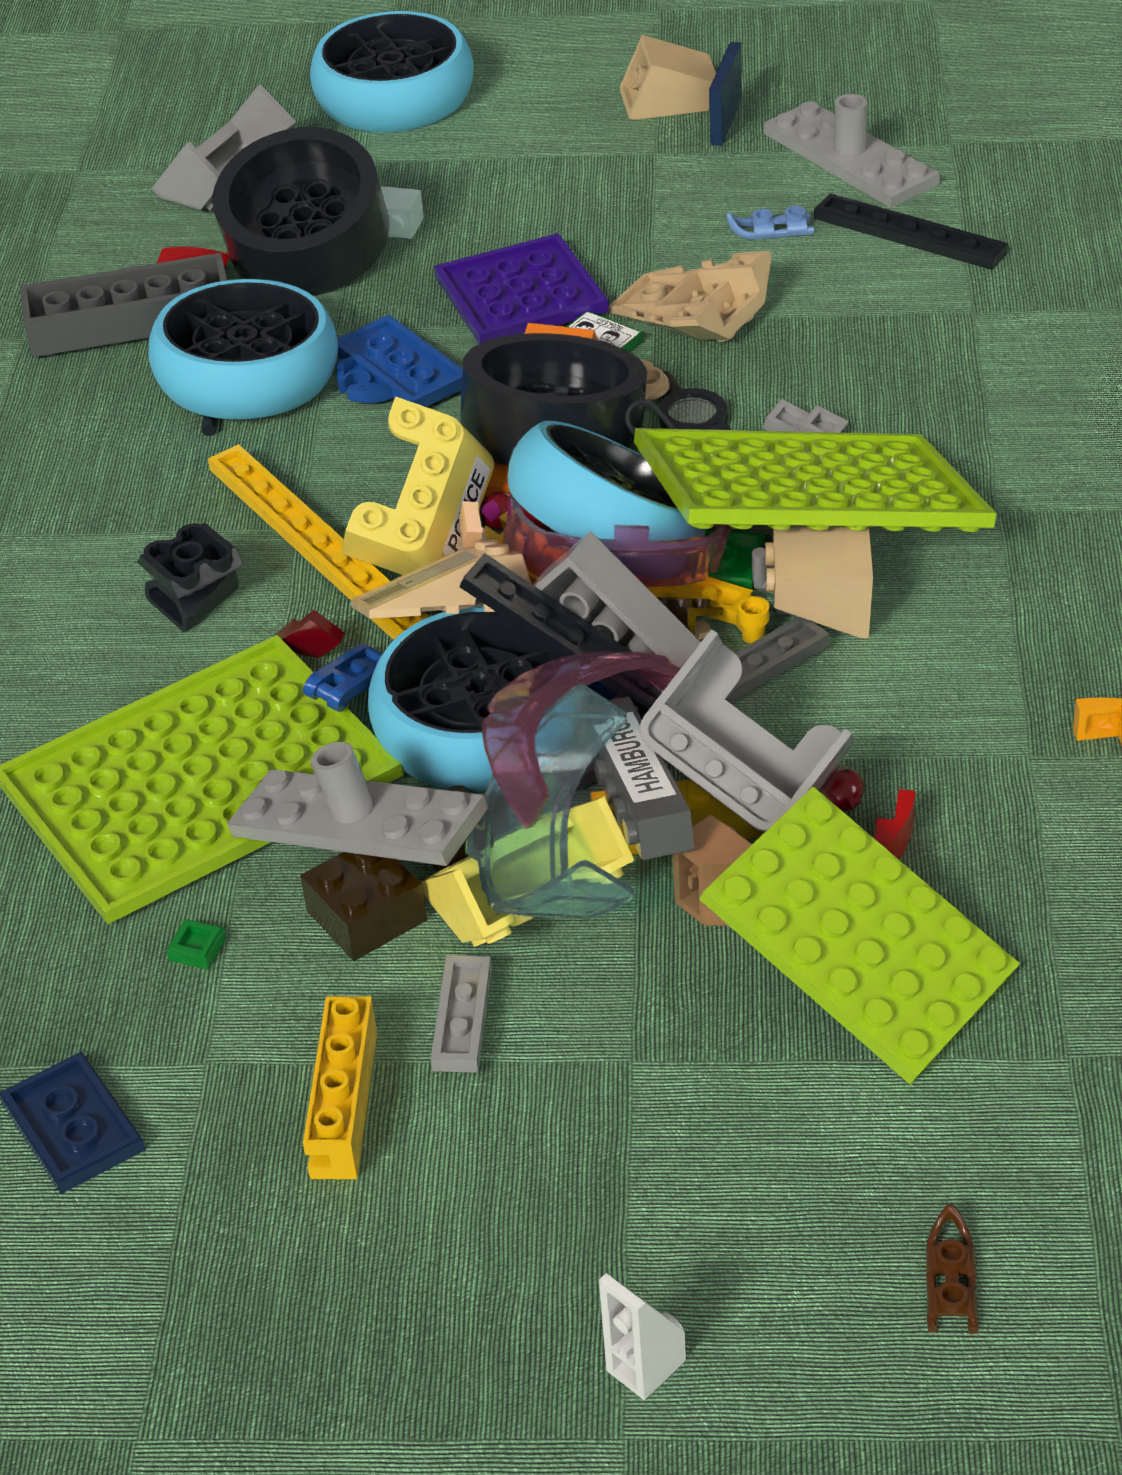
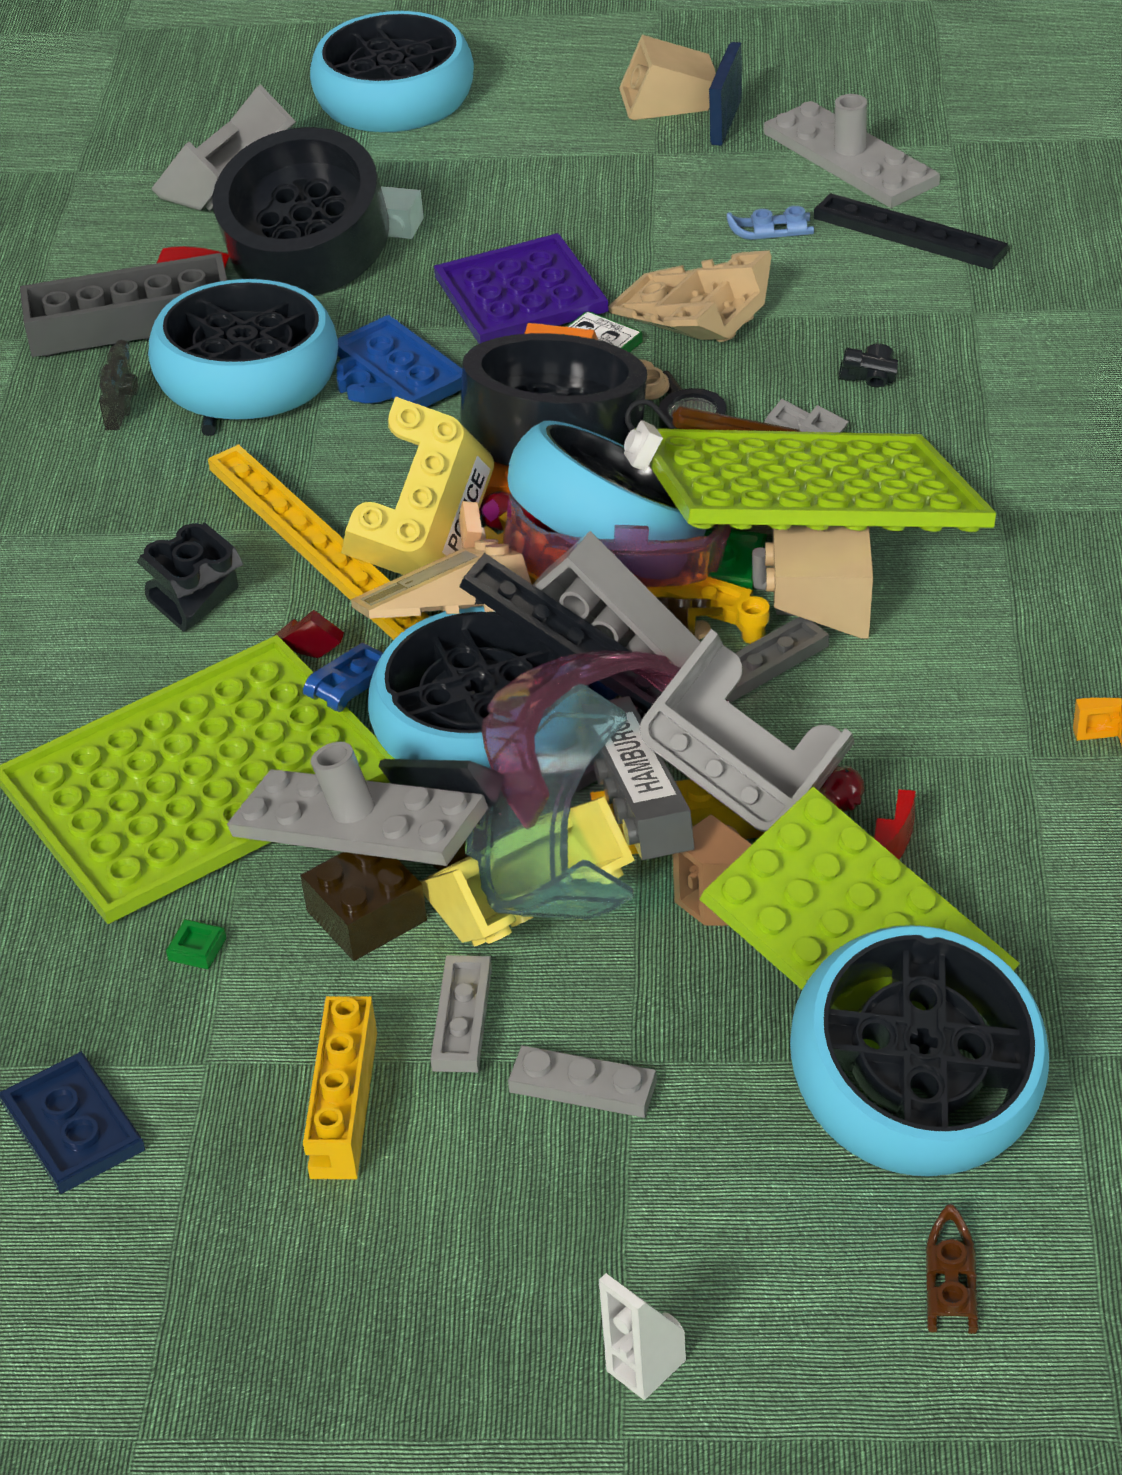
(117, 386): none -> clear smoke plate
(445, 775): none -> black slope
(582, 1081): none -> light grey plate
(642, 445): none -> white plate
(704, 420): none -> reddish brown axle
(873, 366): none -> black plate
(919, 1050): none -> black wheel

